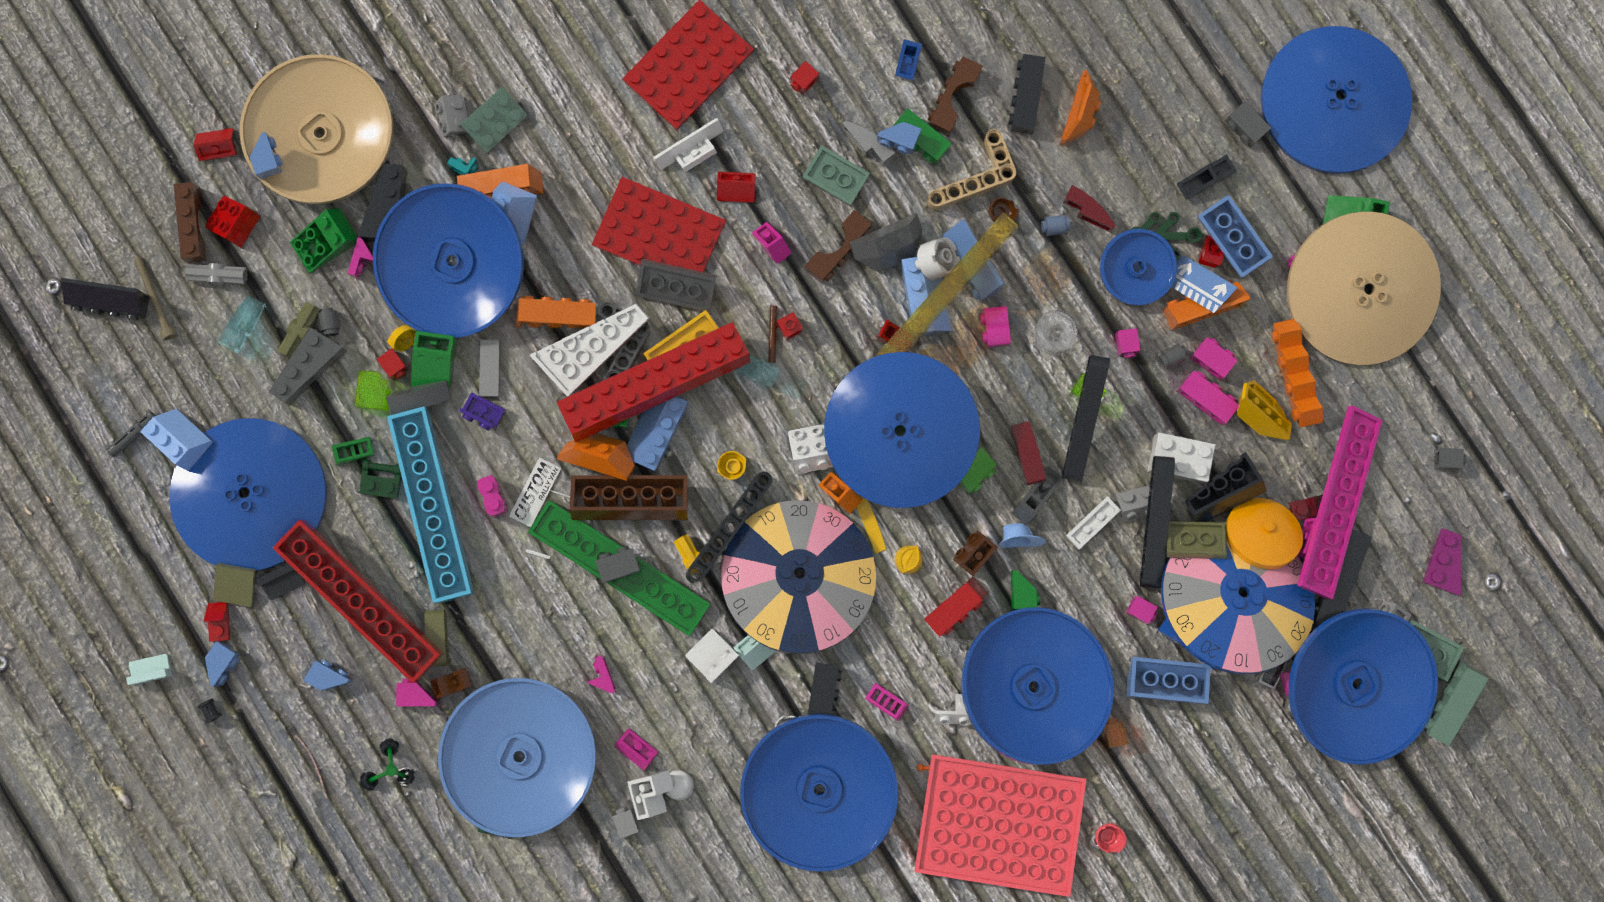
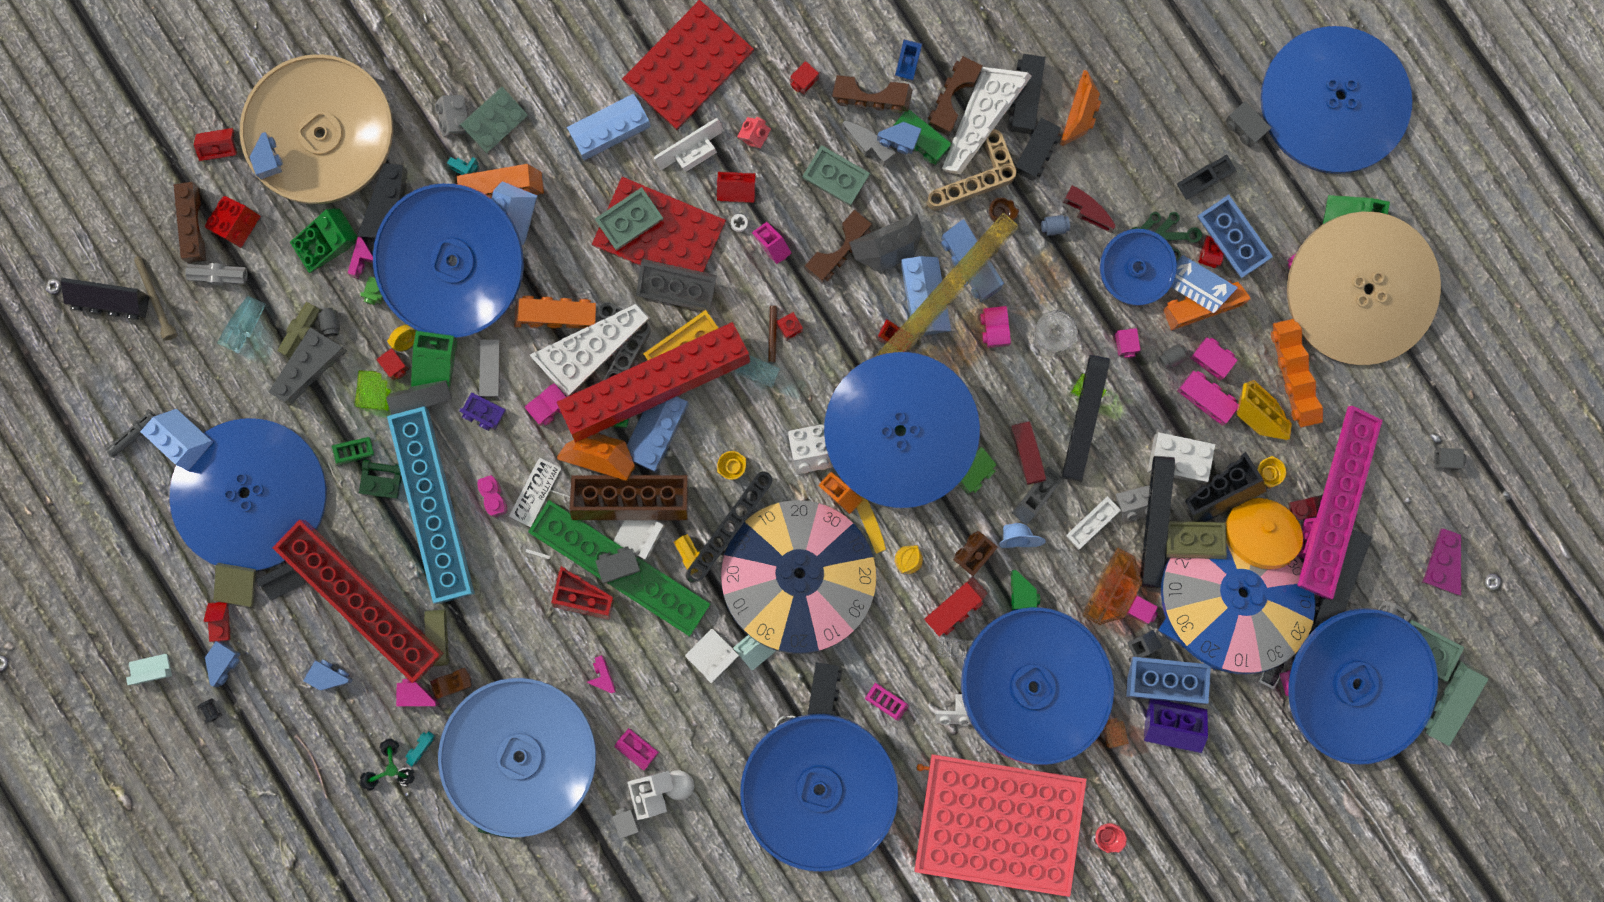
(371, 292): none -> bright green bracket
(425, 741): none -> teal plate
(545, 406): none -> dark pink brick
(579, 596): none -> red wedge
(609, 127): none -> light blue slope
(629, 219): none -> sand green plate
(640, 536): none -> white bracket
(742, 227): none -> white bush
(754, 132): none -> coral brick
(893, 97): none -> reddish brown arch
(937, 258): white brick -> none
(988, 103): none -> white wing
(1038, 149): none -> black brick
(1114, 589): none -> clear orange wedge
(1144, 644): none -> dark grey brick
(1176, 725): none -> dark purple slope
(1272, 471): none -> yellow hat

